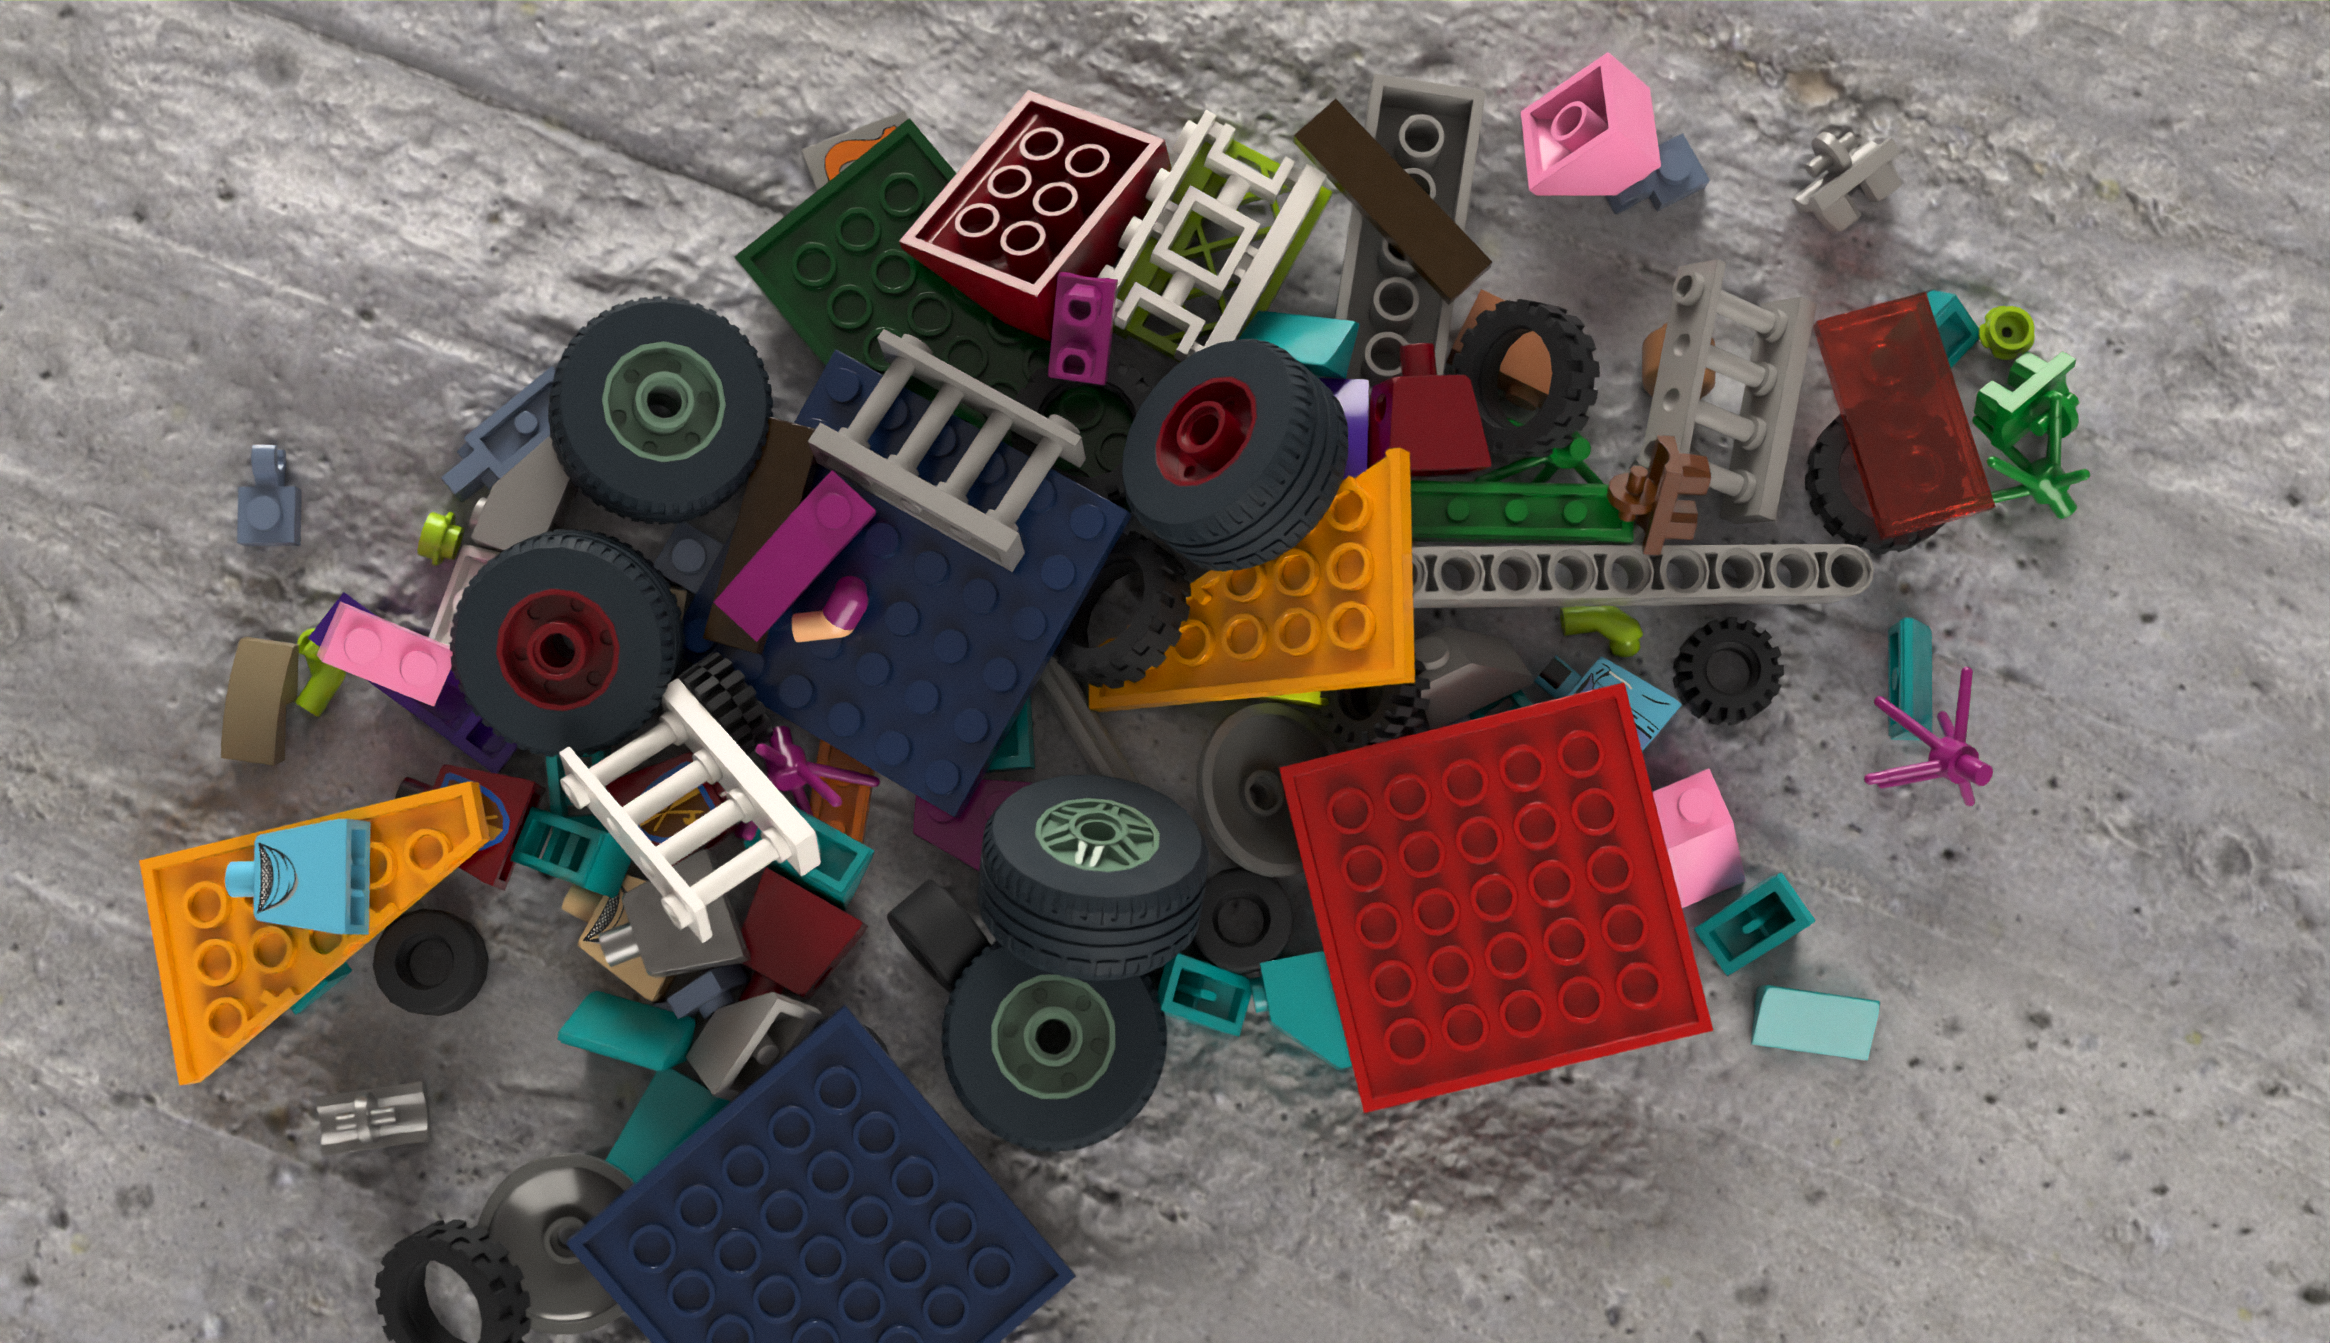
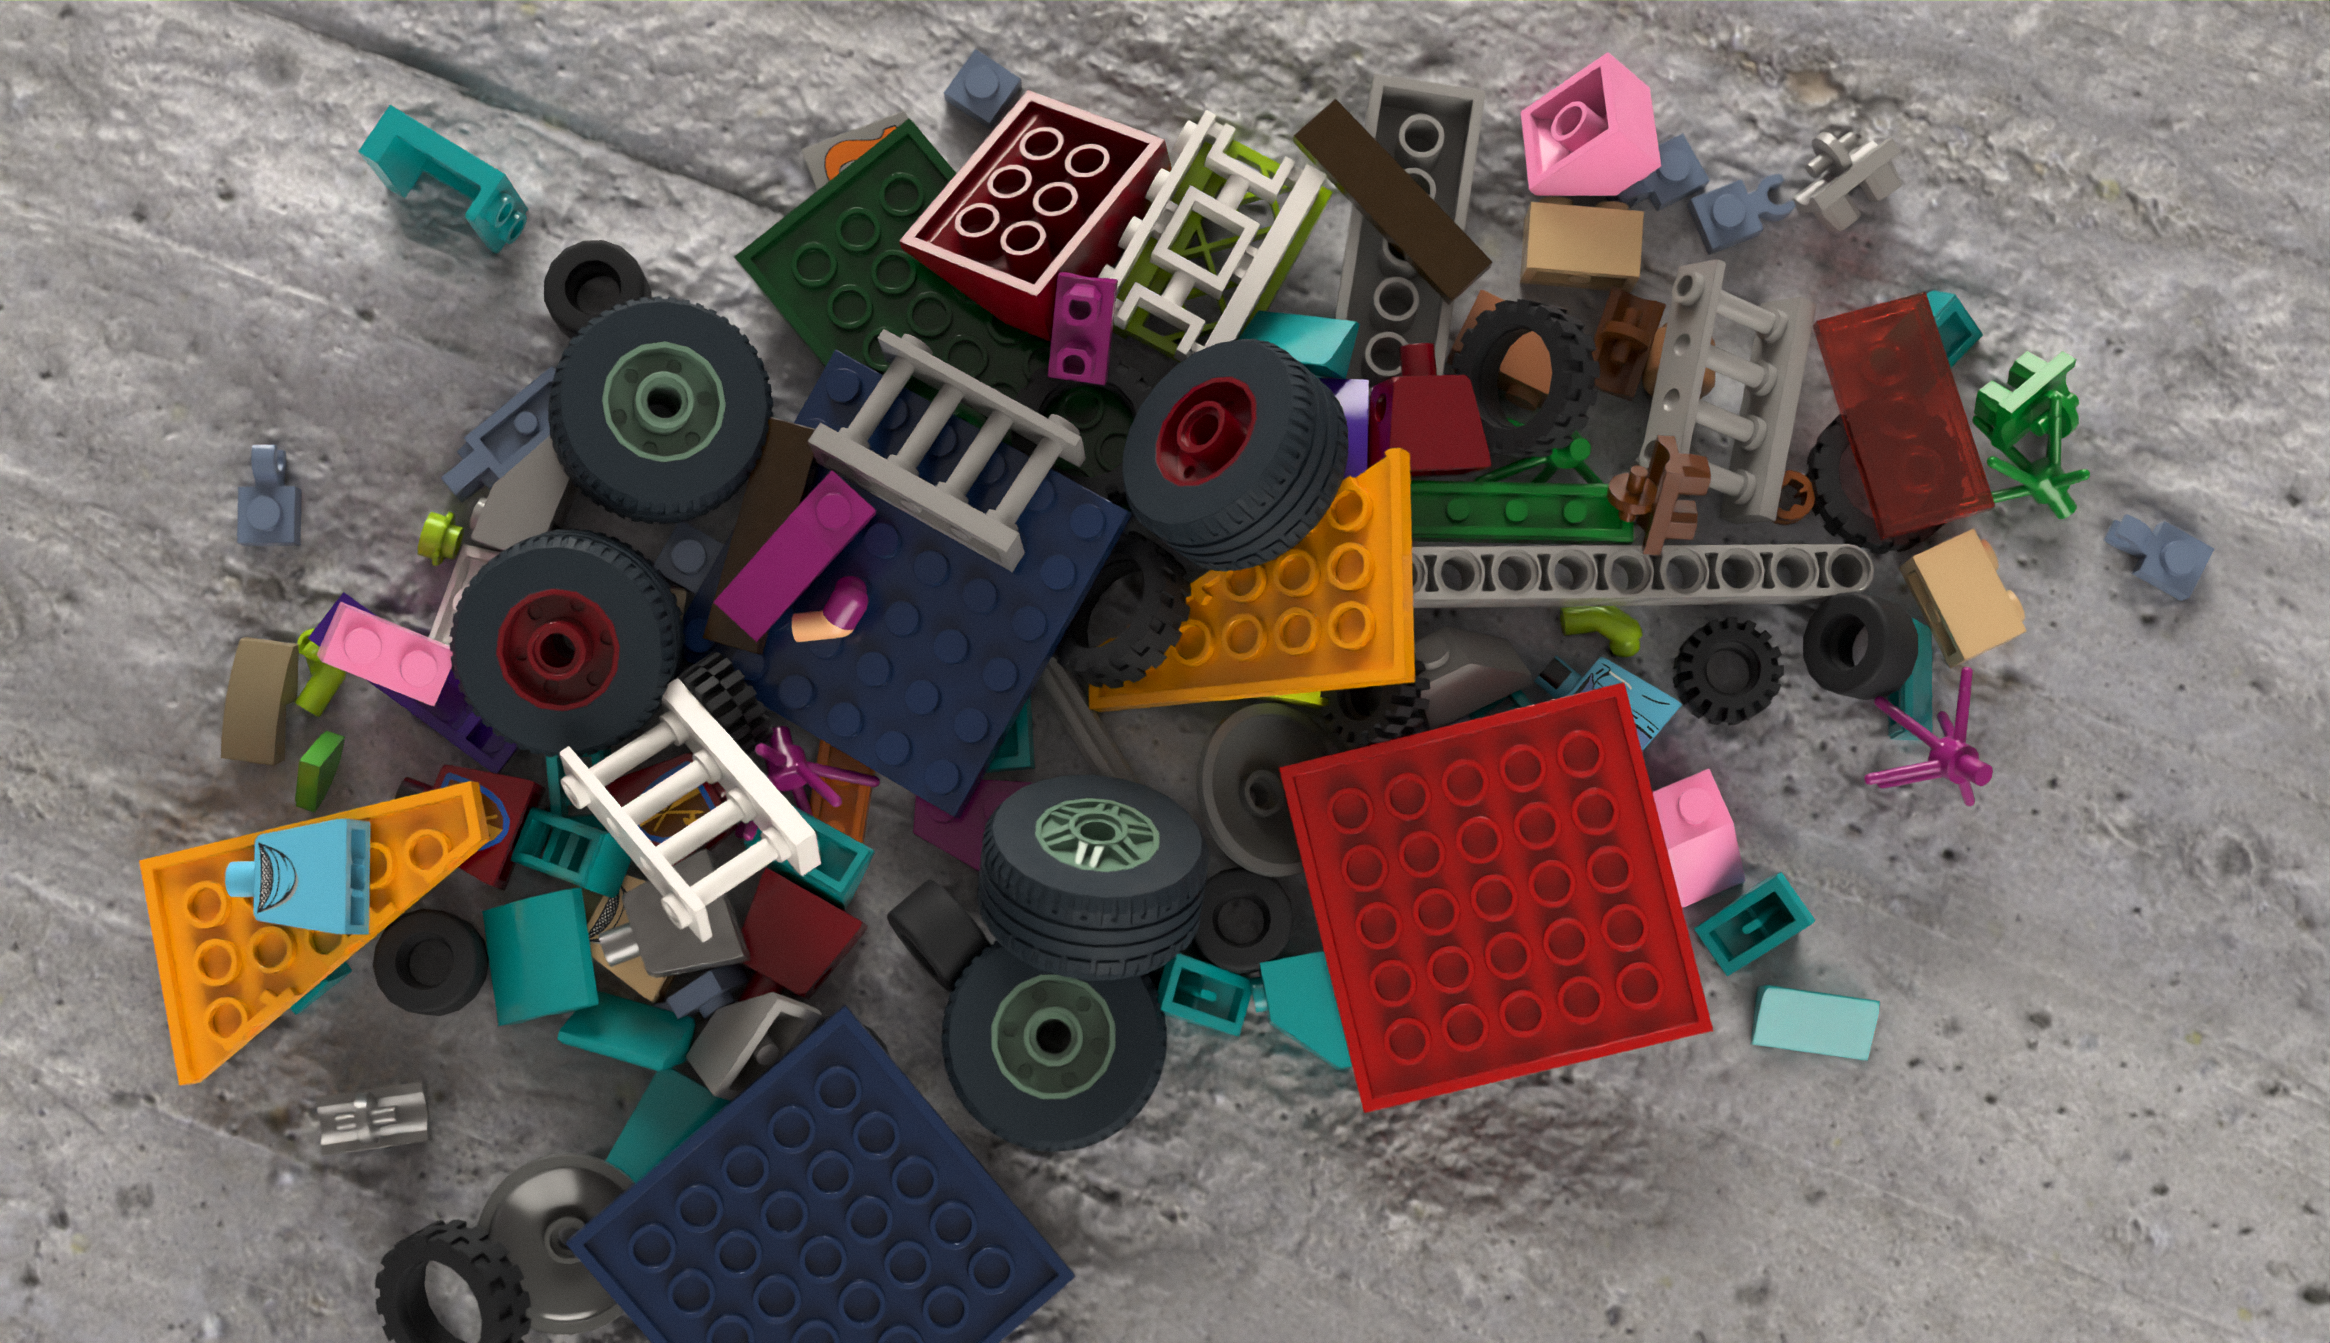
(318, 770): none -> bright green tile
(404, 148): none -> teal panel
(540, 957): none -> teal slope
(582, 263): none -> black tyre
(982, 89): none -> sand blue plate
(1581, 245): none -> tan brick
(1624, 341): none -> reddish brown hips
(1733, 215): none -> sand blue plate
(1804, 491): none -> dark orange bush
(1831, 638): none -> black tyre
(1963, 597): none -> tan brick
(2015, 320): lime plate -> none
(2165, 556): none -> sand blue plate

